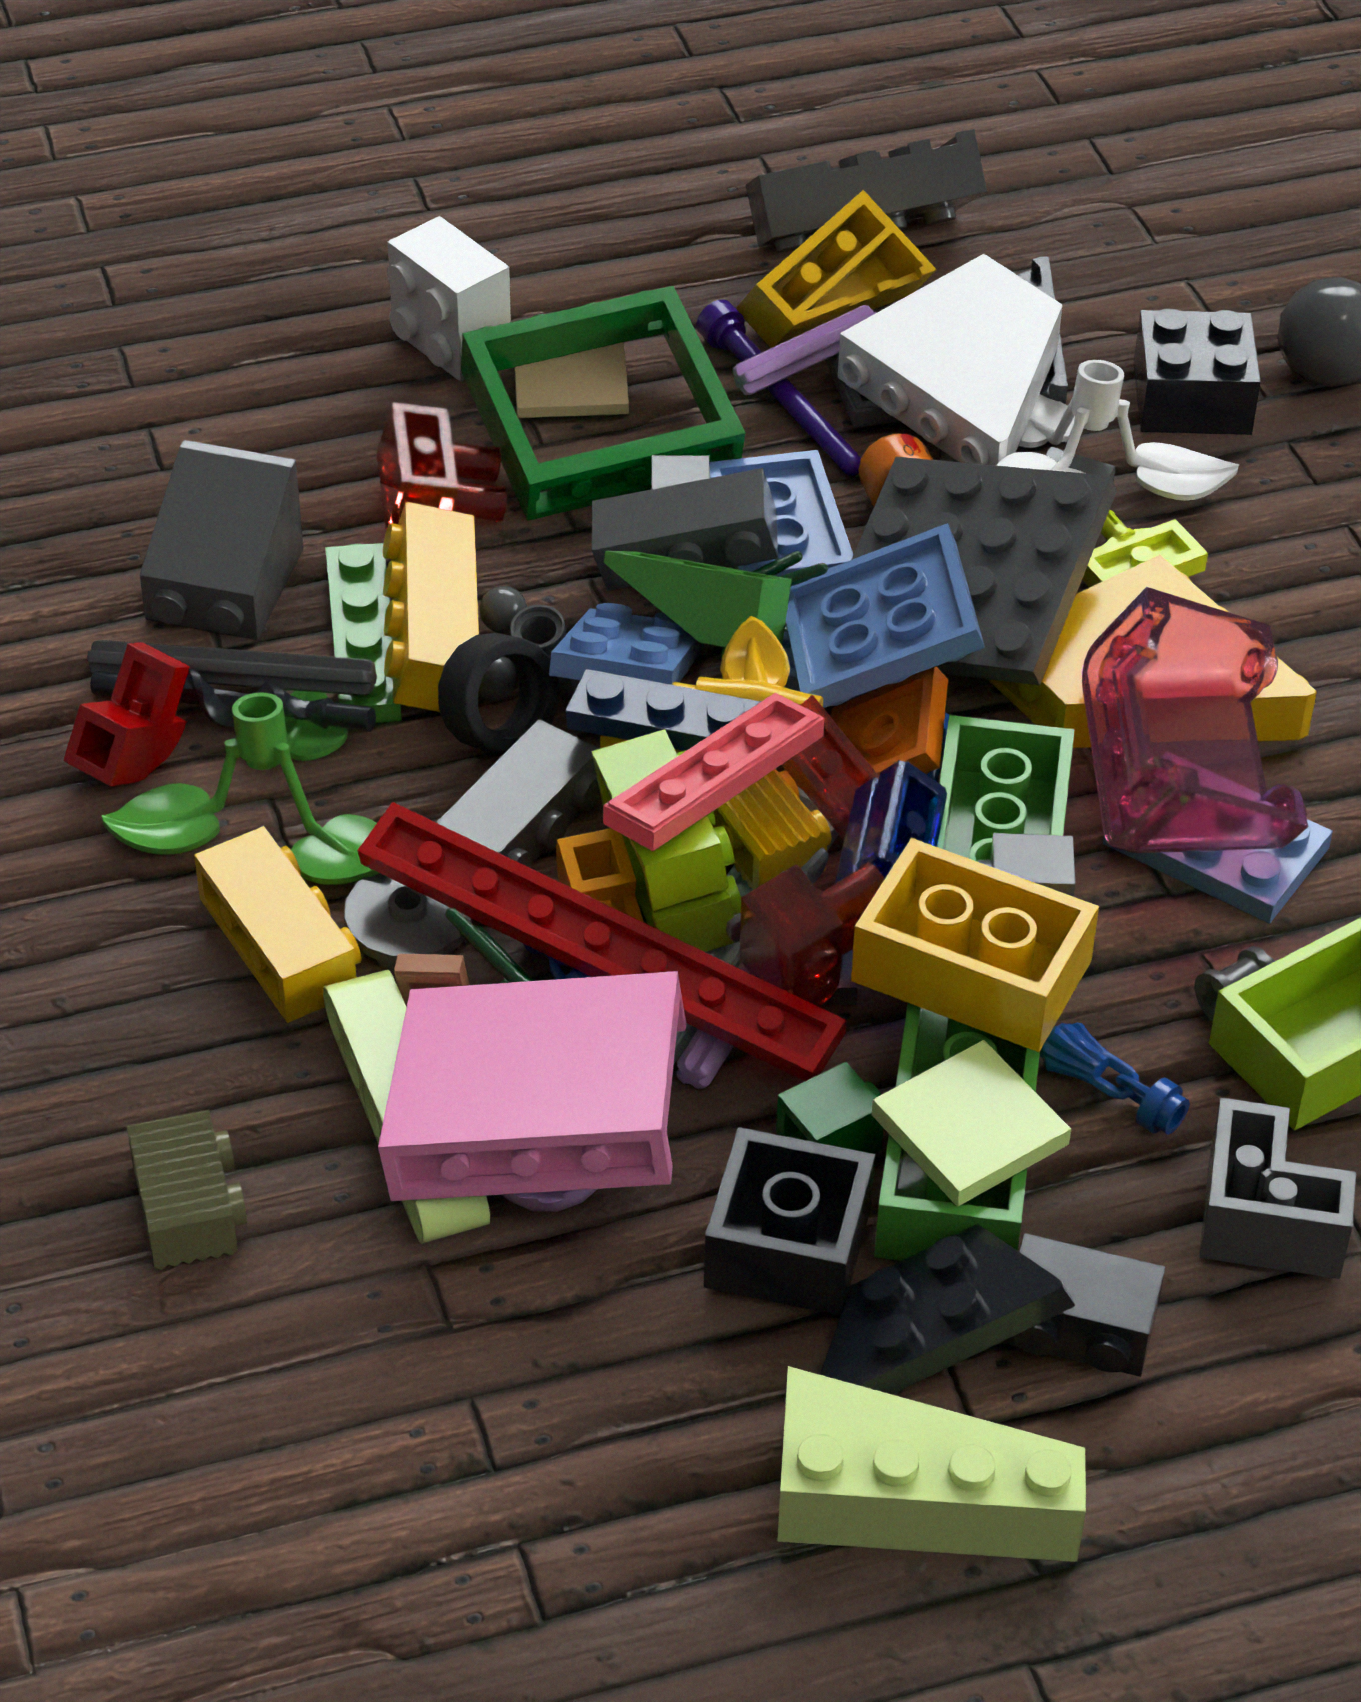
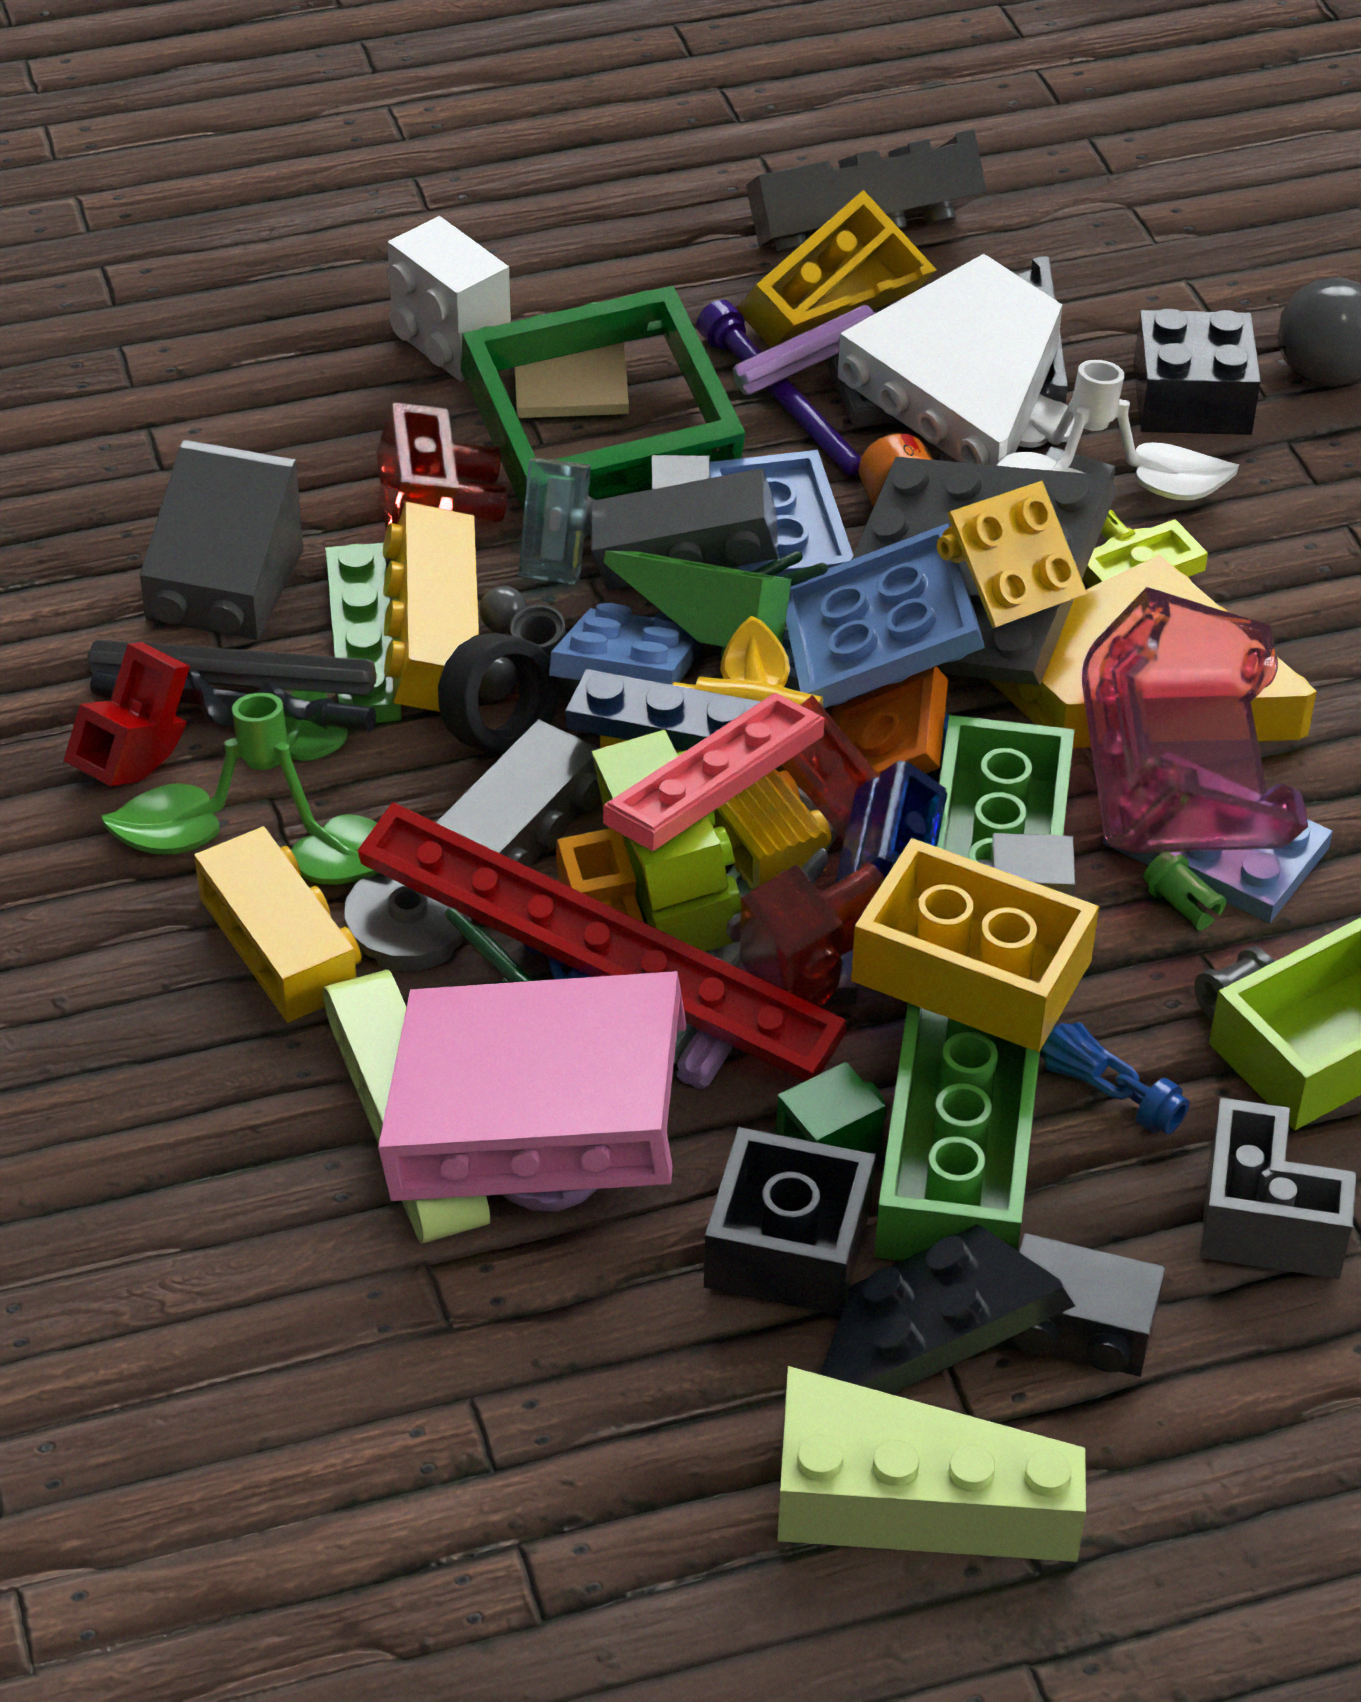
(184, 1188): olive brick -> none
(429, 971): nougat tile -> none
(555, 520): none -> clear light blue piece
(971, 1122): yellowish green tile -> none
(1013, 553): none -> yellow hinge
(1173, 880): none -> bright green pin

